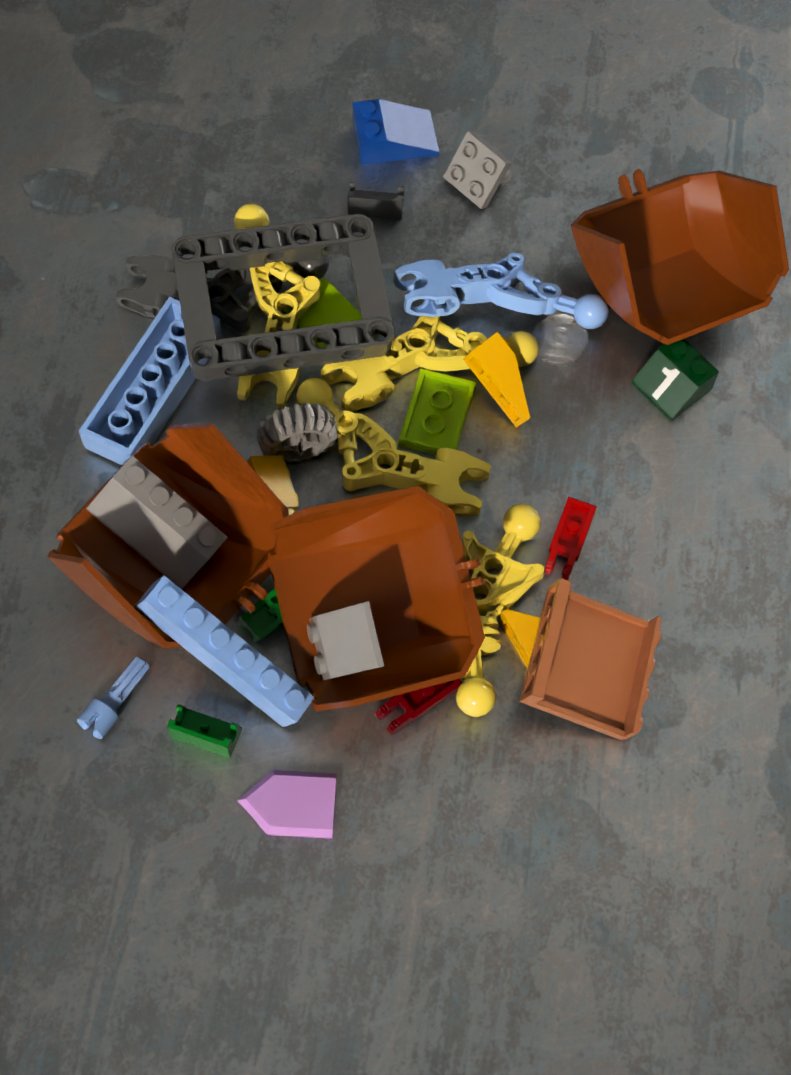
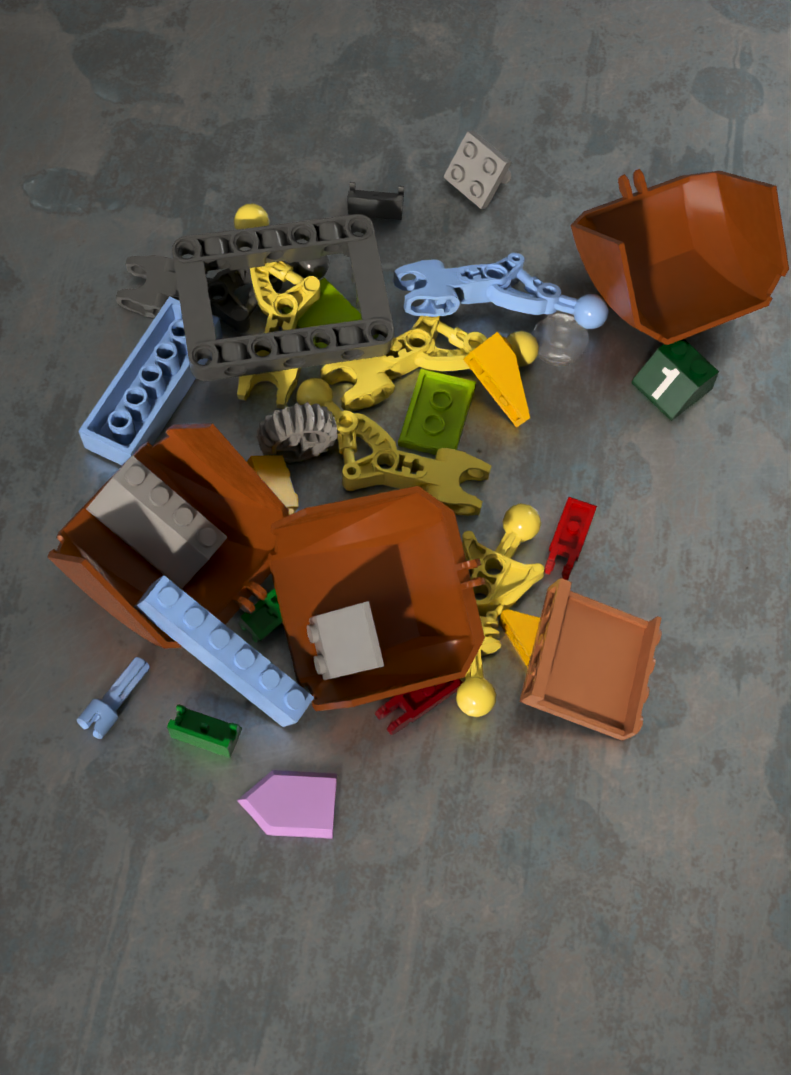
(392, 131): blue slope -> none

